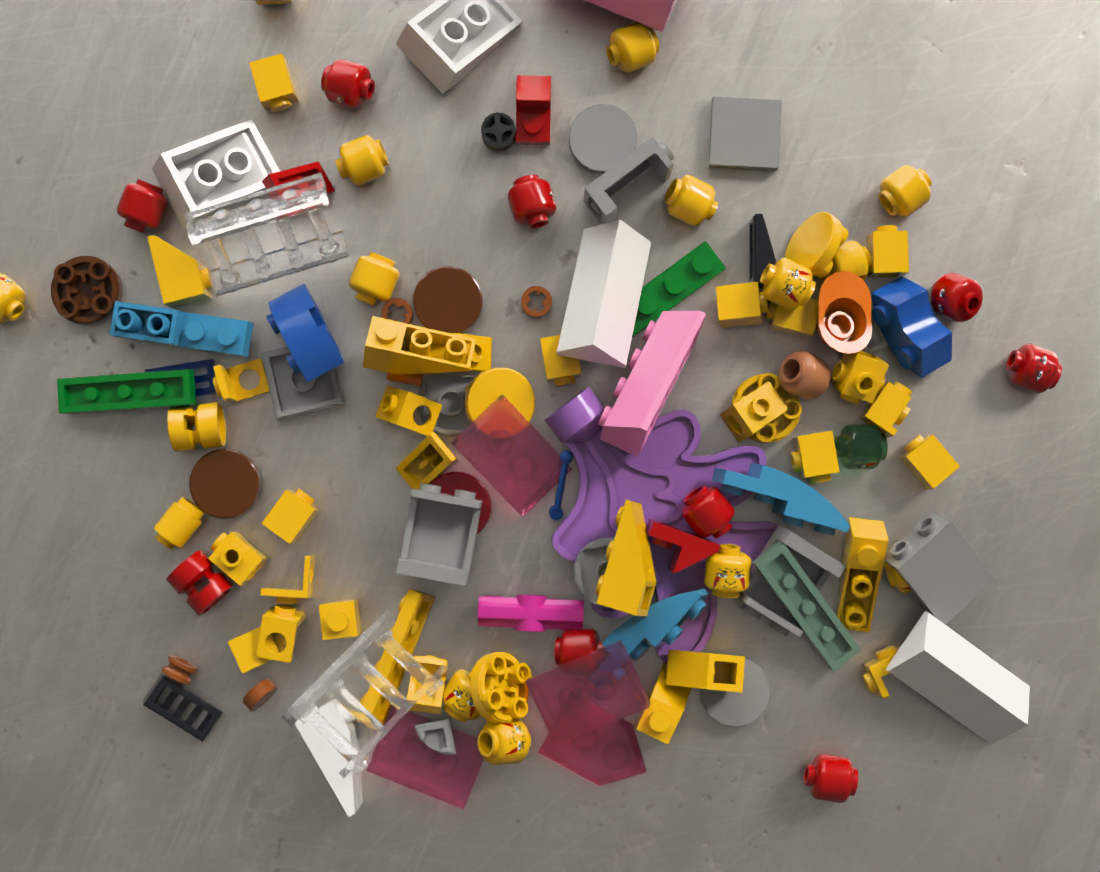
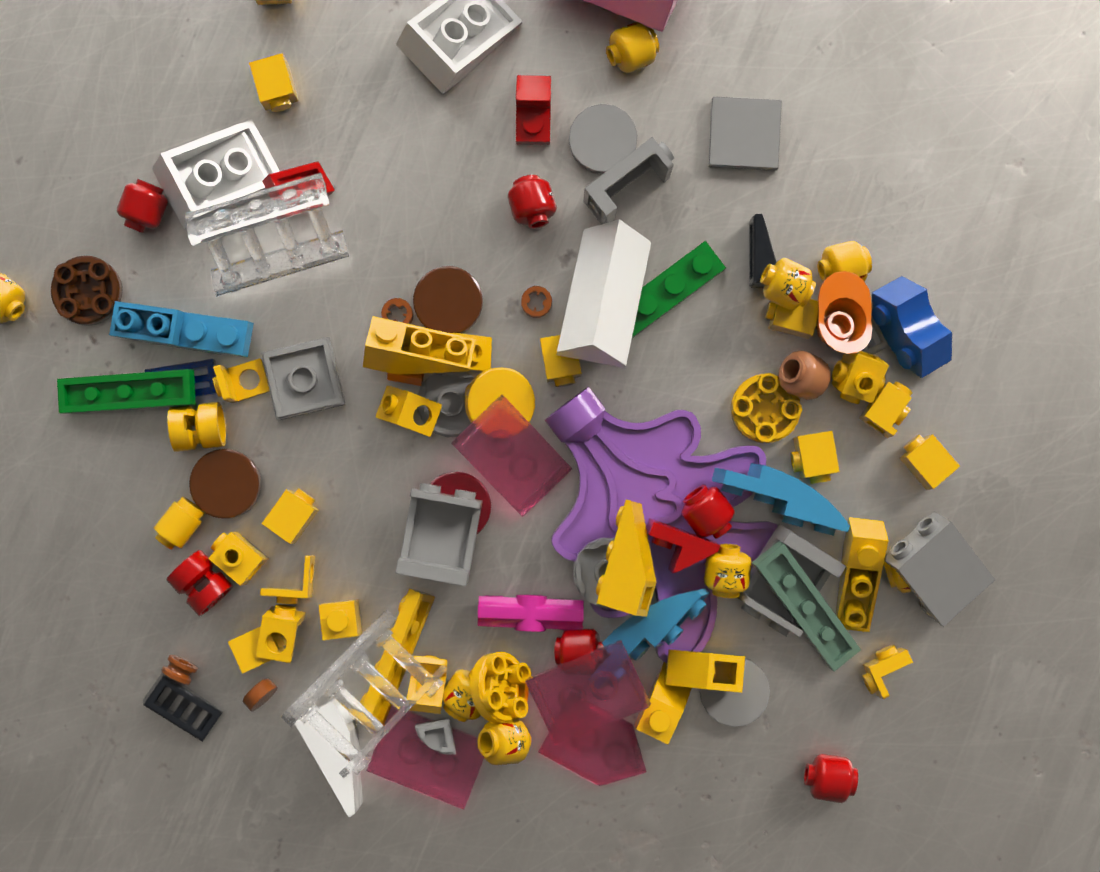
(179, 275): yellow slope -> none
(304, 333): blue brick -> none
(347, 83): red head -> none
(362, 160): yellow head -> none
(374, 278): yellow head -> none
(426, 461): yellow slope -> none
(497, 125): pearl dark grey wheel -> none
(555, 511): blue hinge -> none
(651, 380): bright pink slope -> none
(690, 200): yellow head -> none
(740, 304): yellow brick -> none
(754, 411): yellow bracket -> none
(817, 243): yellow tile -> none
(861, 446): clear green head -> none
(888, 252): yellow brick -> none
(905, 191): yellow head -> none
(956, 297): red head -> none
(961, 680): white slope -> none
(1034, 368): red head -> none

